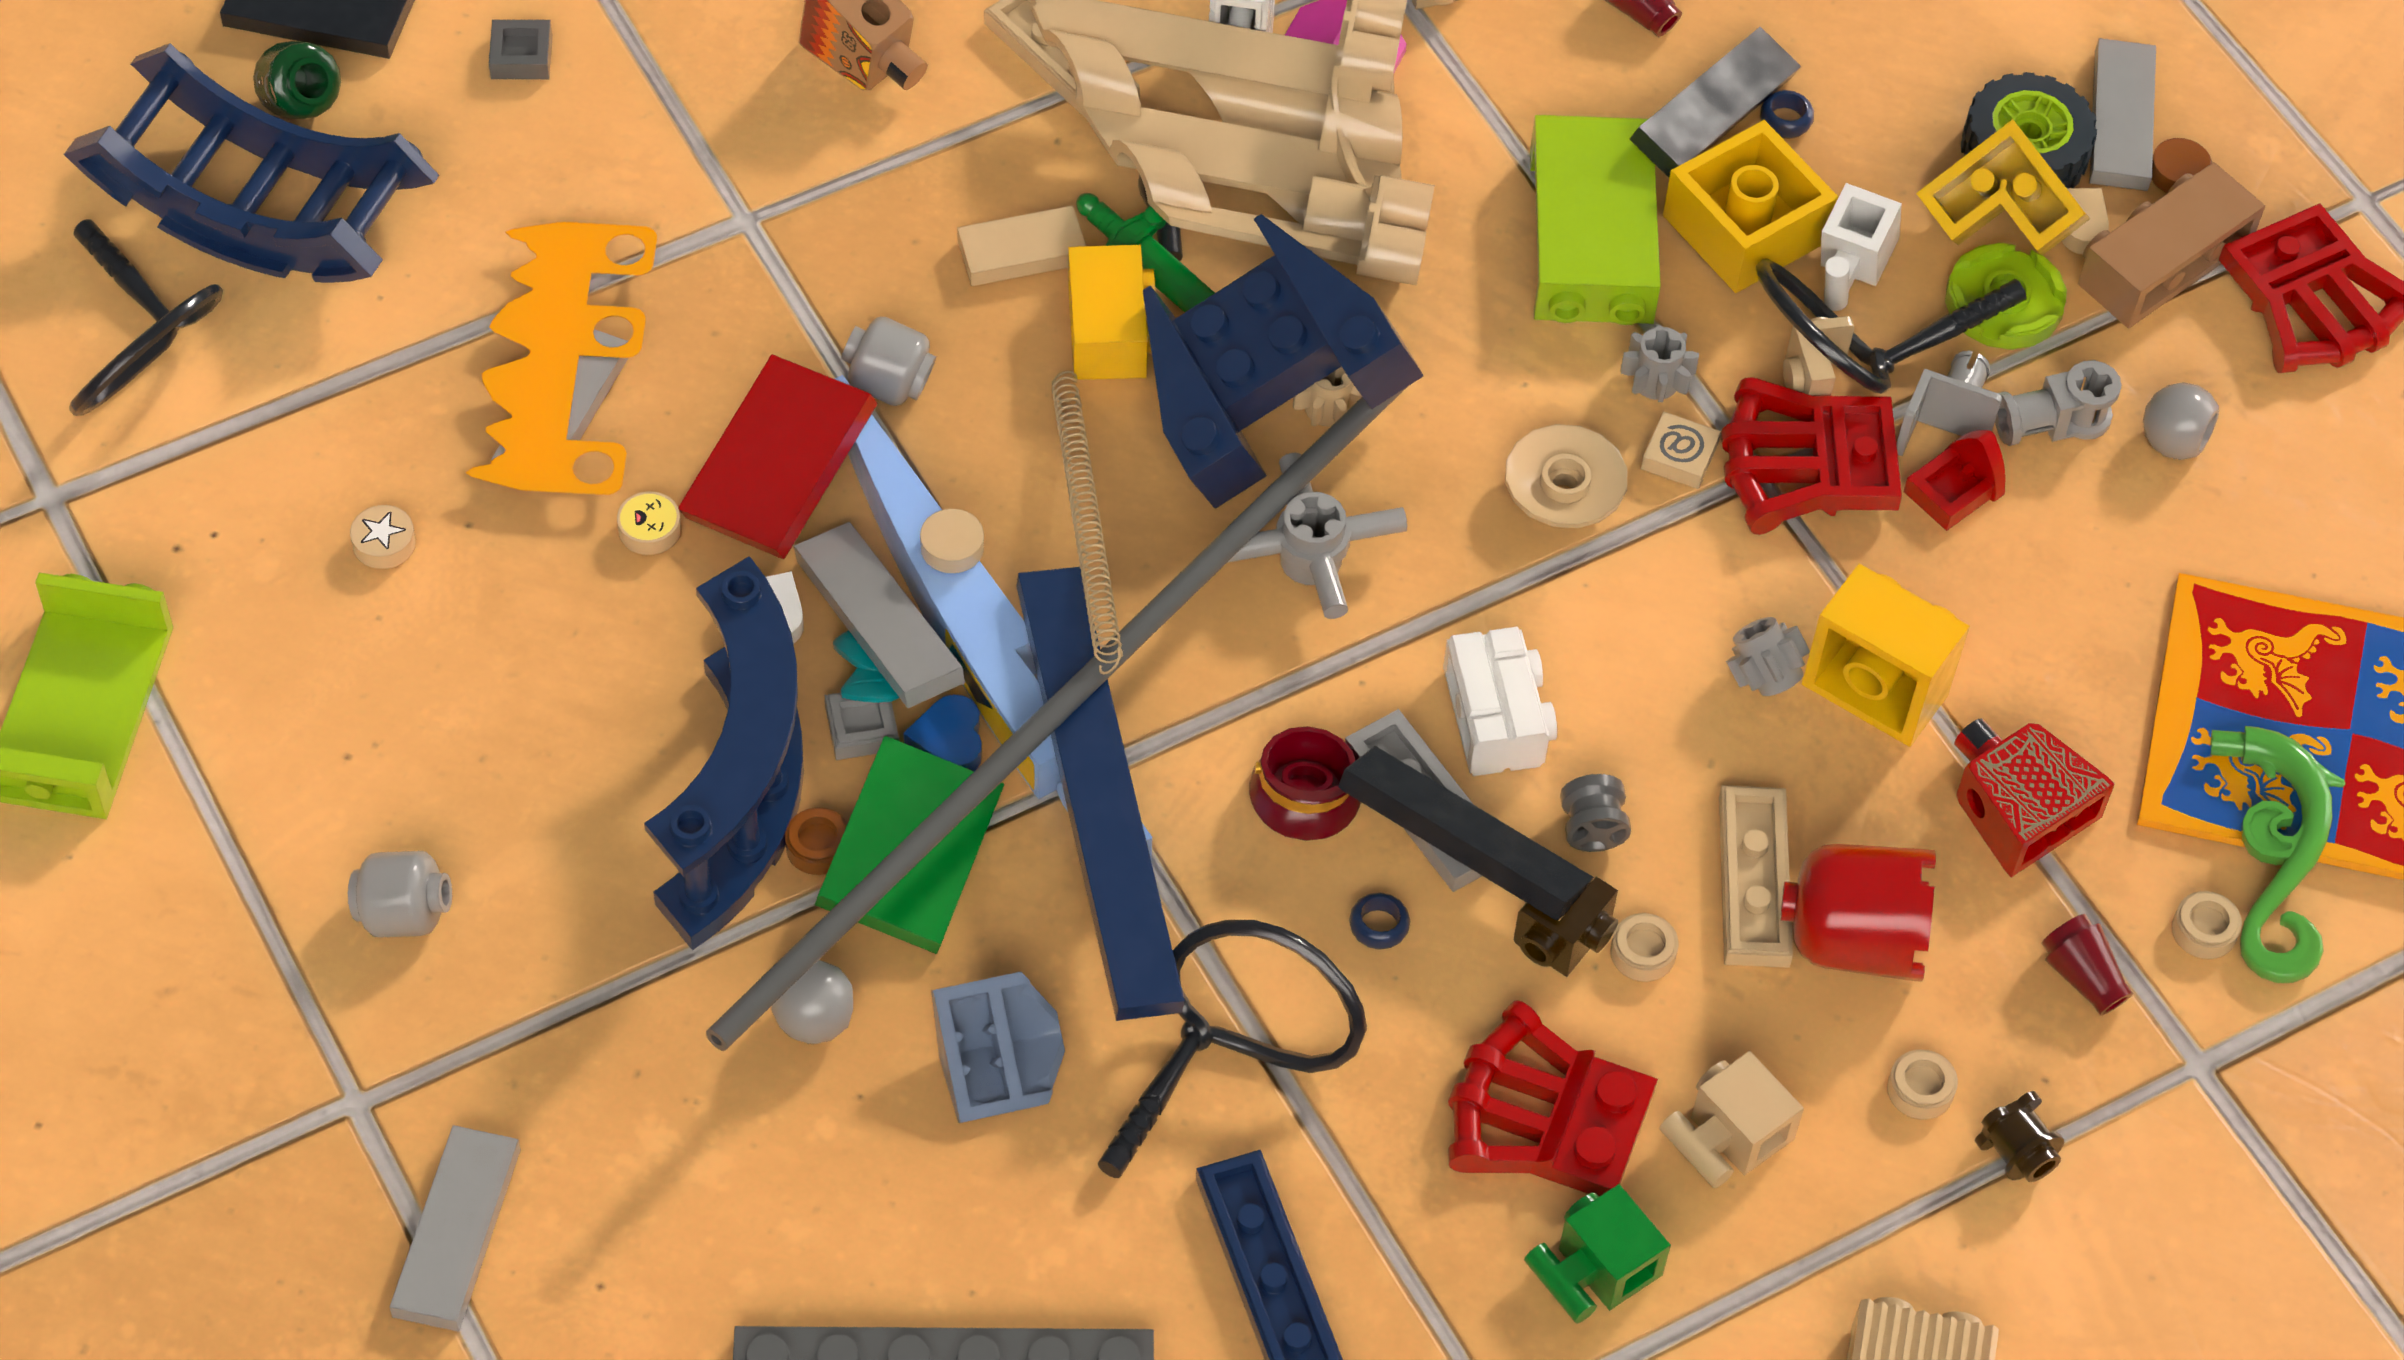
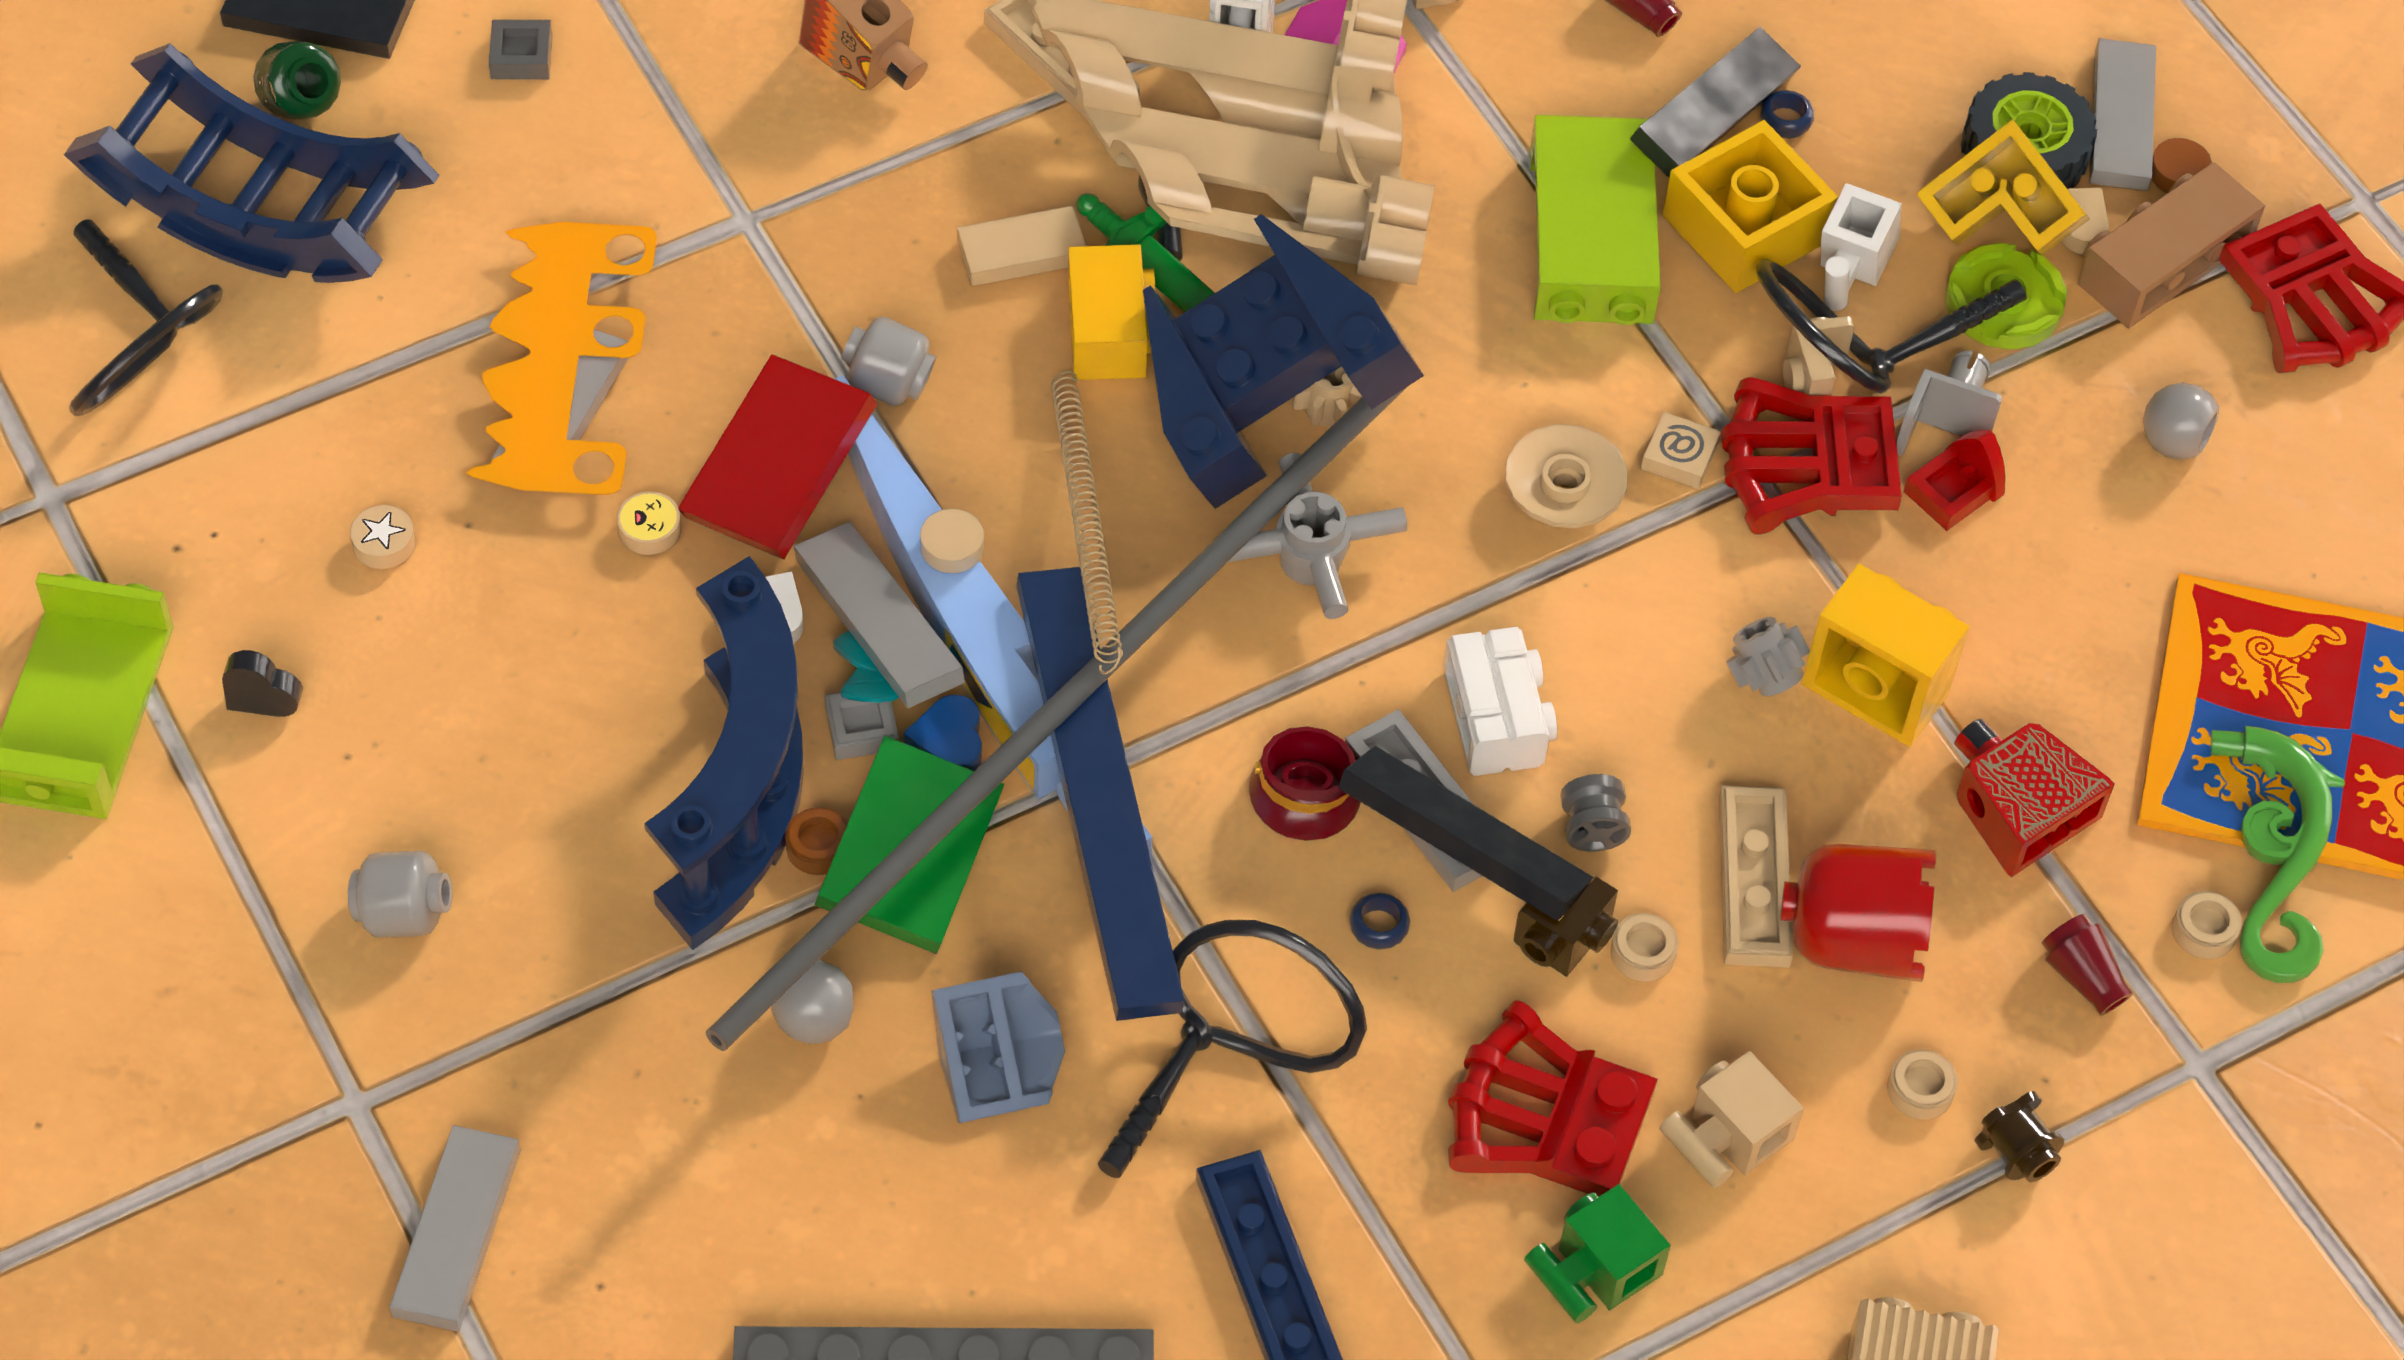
(258, 687): none -> black tile
(1659, 363): light grey gear -> none
(2062, 405): light grey connector -> none

